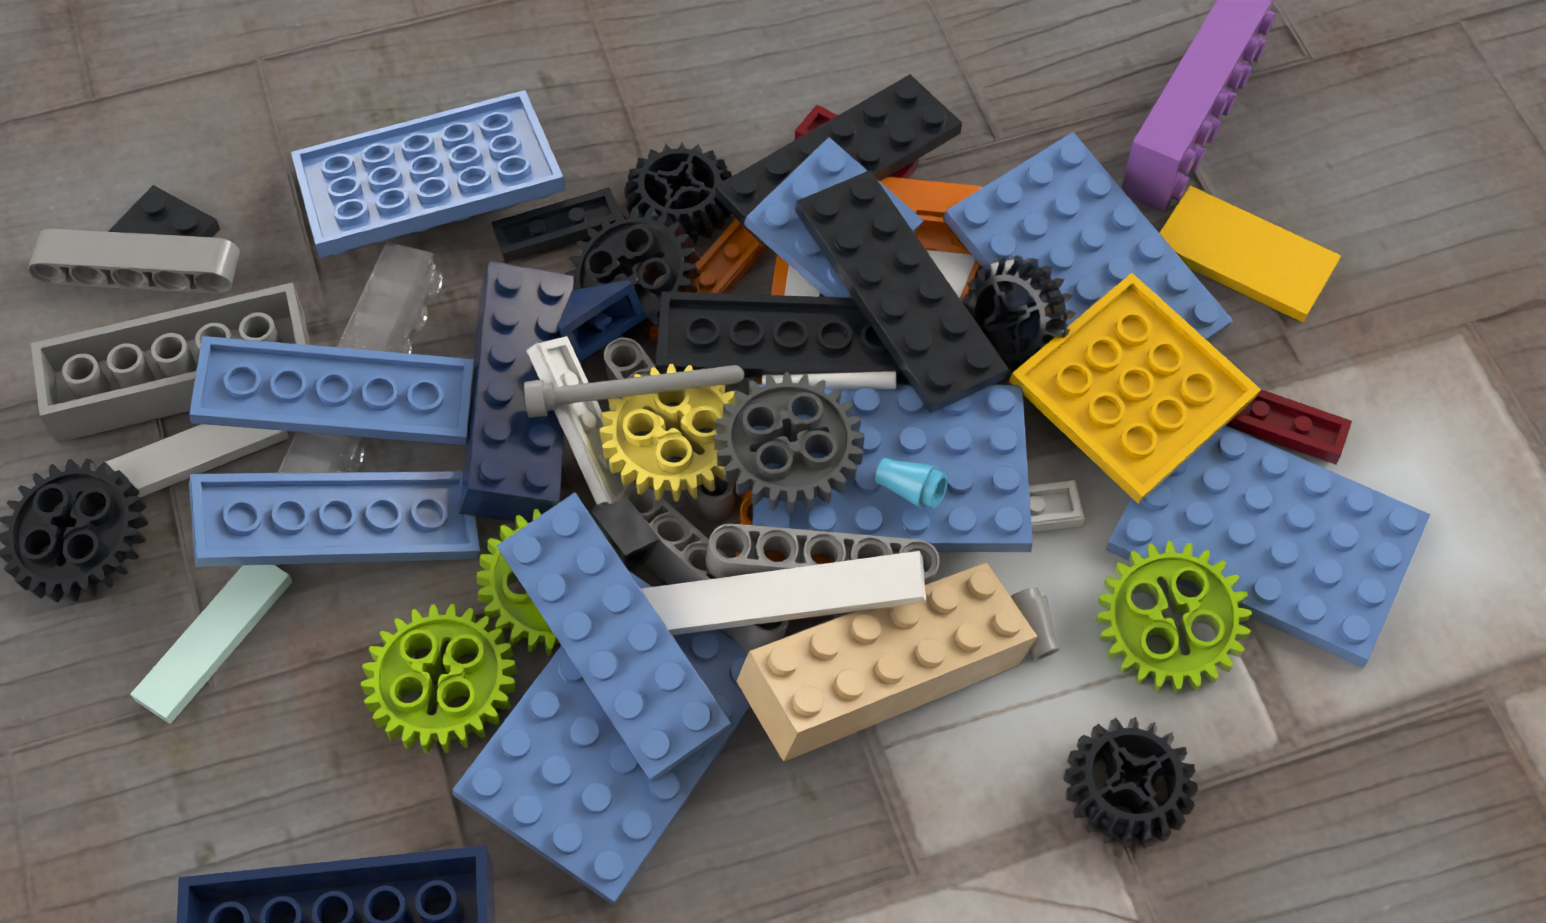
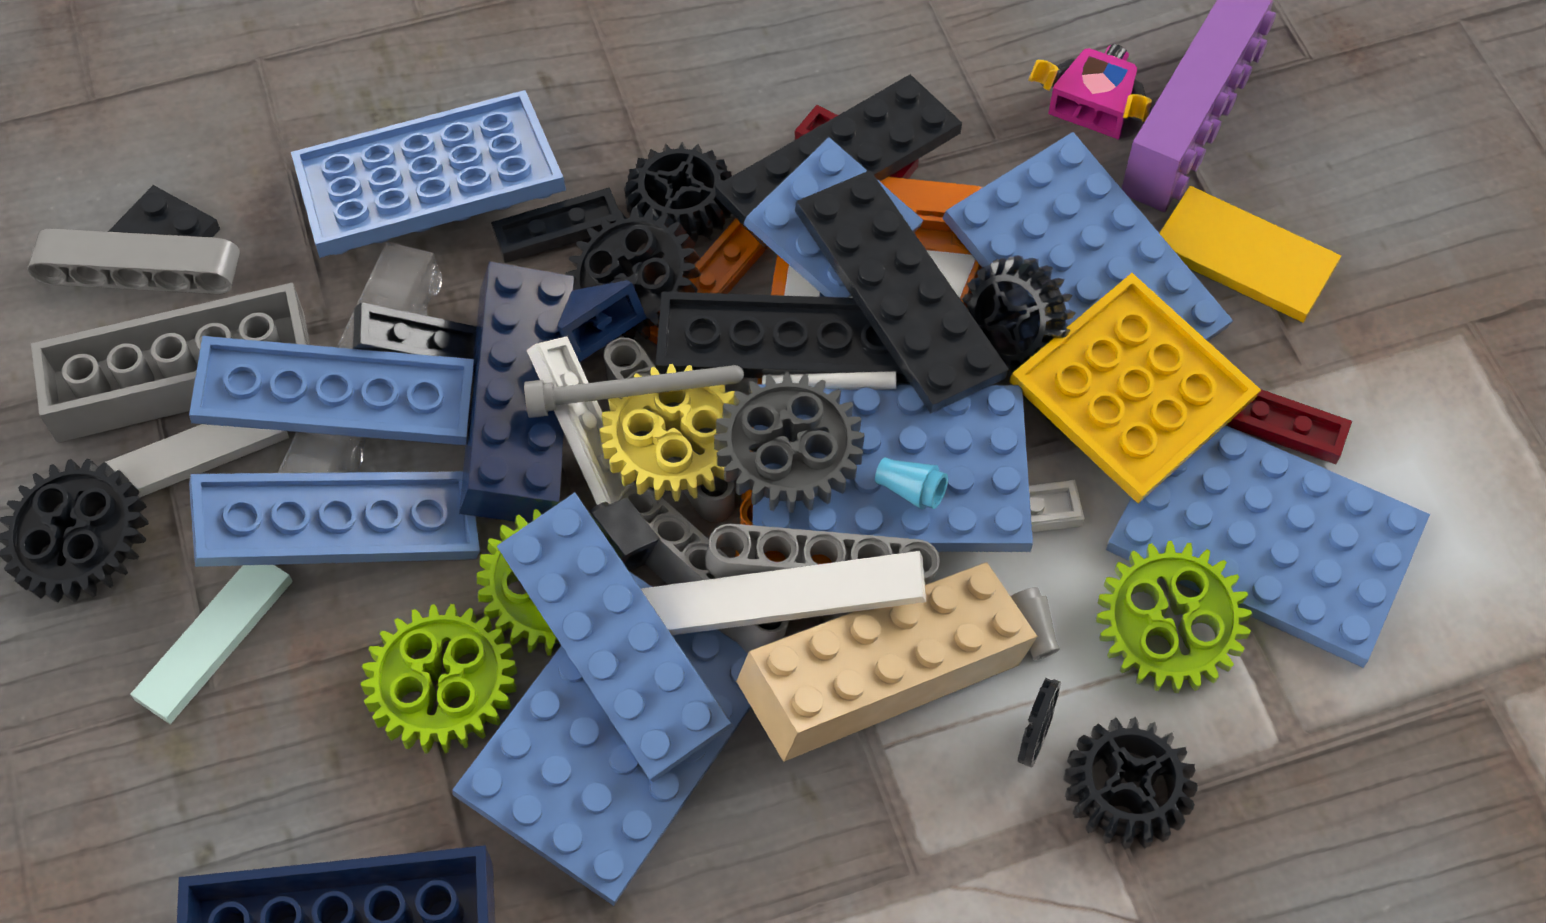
(410, 333): none -> plate
(1039, 722): none -> black wheel
(1094, 90): none -> torso

